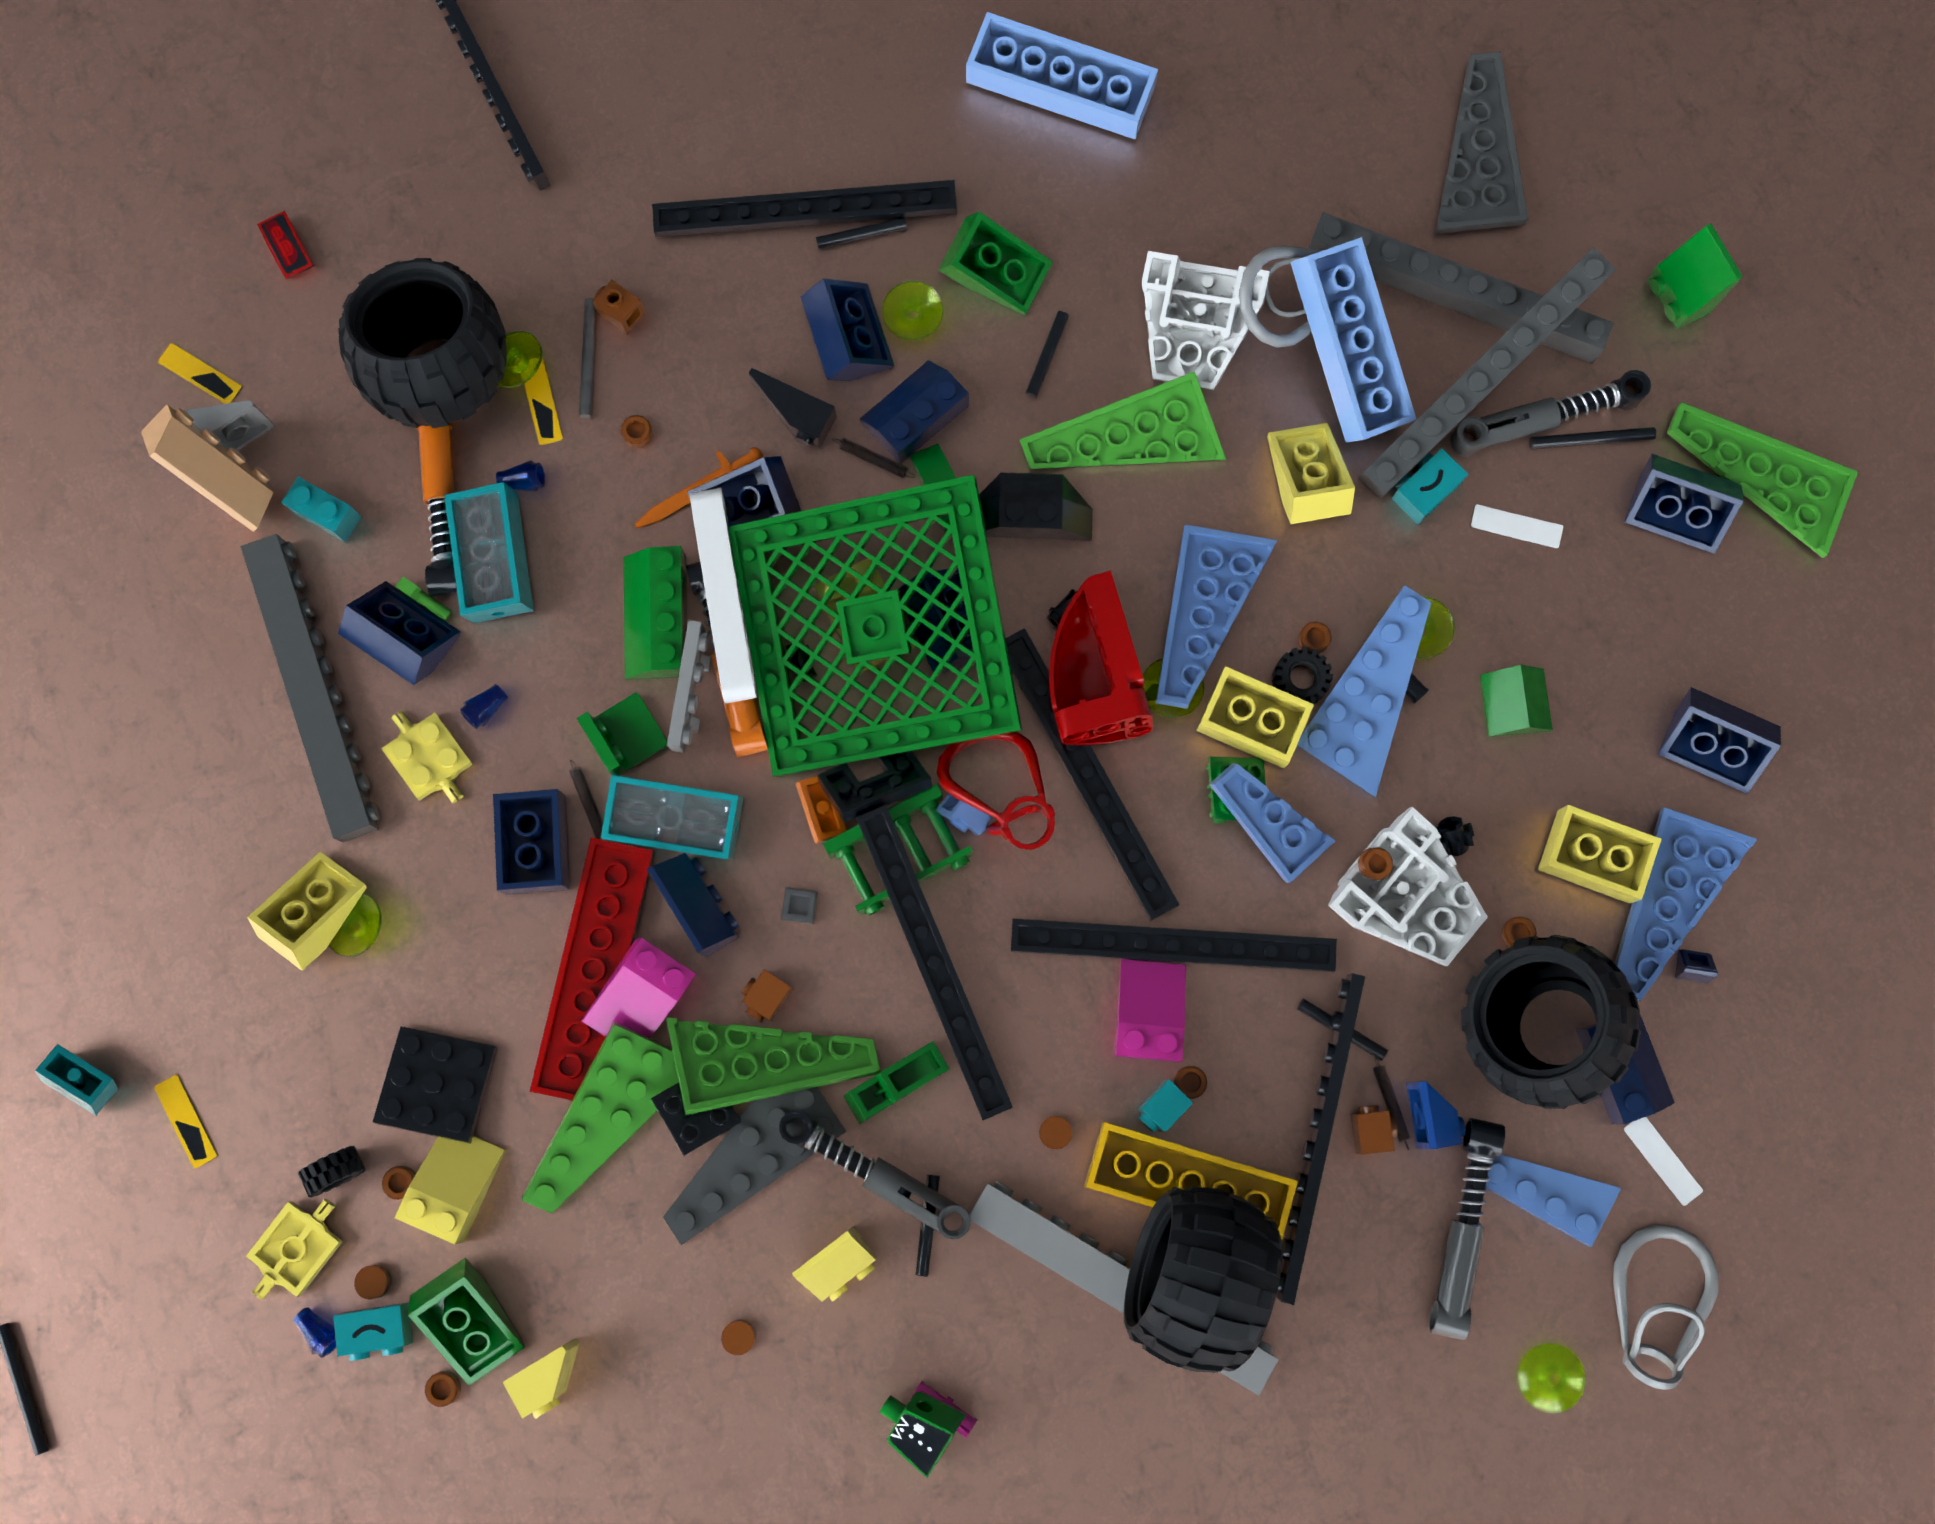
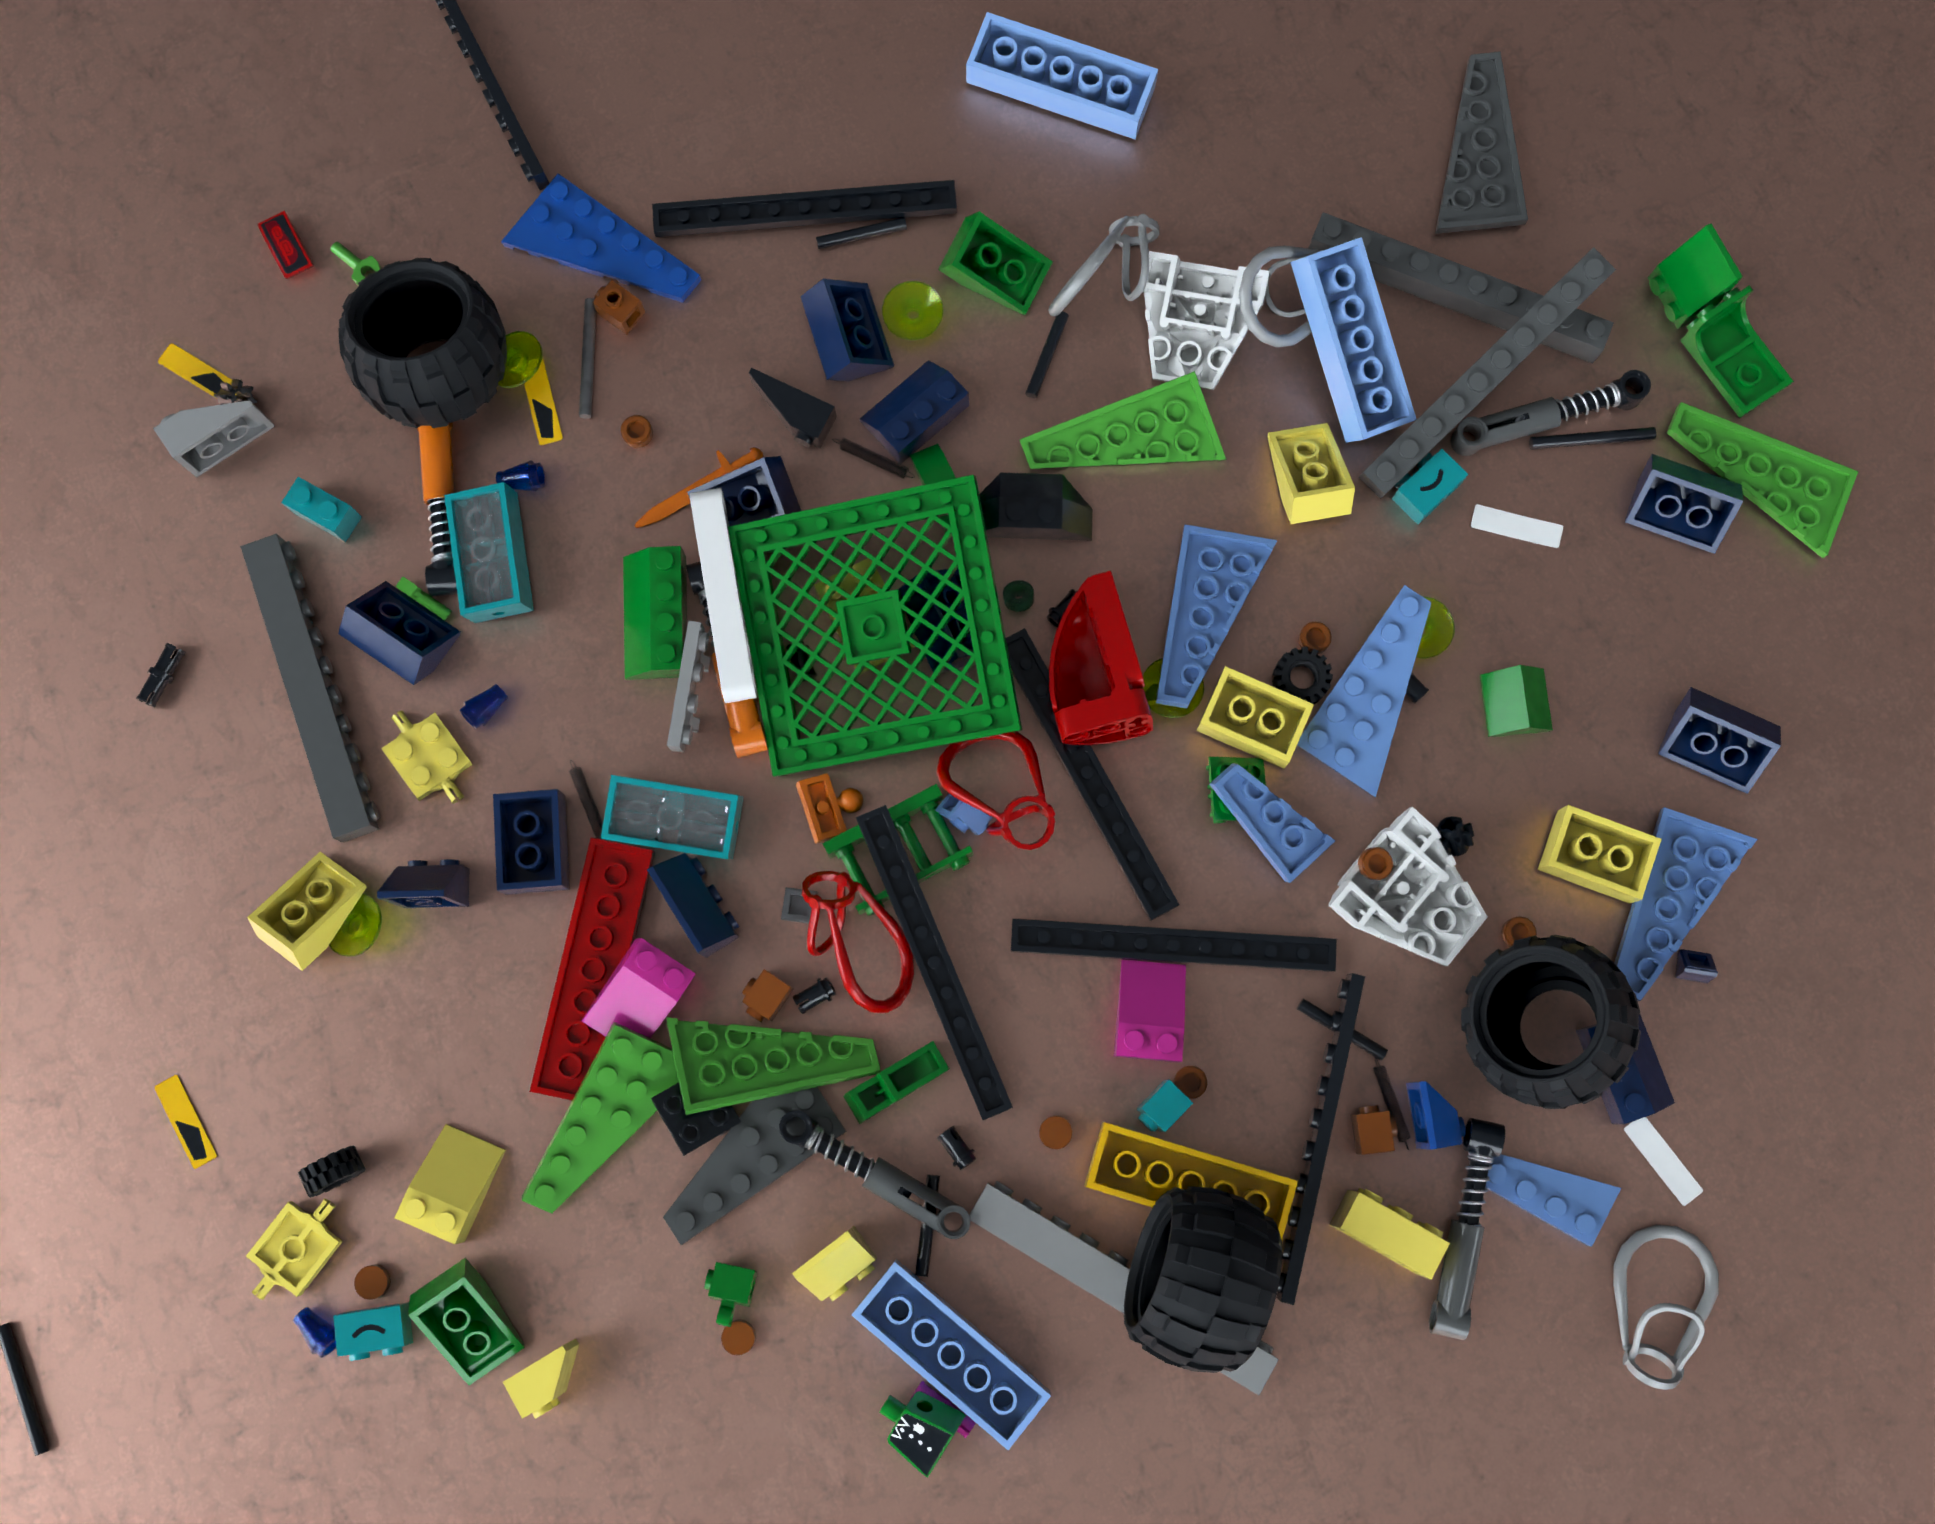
(76, 1079): teal brick -> none
(160, 675): none -> black pin
(208, 466): light nougat slope -> none
(228, 391): none -> black gear
(359, 266): none -> bright green bar
(397, 1181): dark orange tile -> none
(427, 885): none -> dark blue slope
(435, 1085): black plate -> none
(442, 1388): dark orange tile -> none
(590, 238): none -> blue wing
(624, 734): green bracket -> none
(730, 1286): none -> green brick
(816, 994): none -> black pin
(836, 925): none -> red animal
(901, 778): black plate -> none
(952, 1354): none -> light blue brick
(956, 1148): none -> black pin
(1018, 595): none -> clear green tile
(1089, 267): none -> light grey animal
(1390, 1232): none -> light yellow brick
(1535, 1375): clear neon green dish -> none
(1735, 354): none -> green bracket

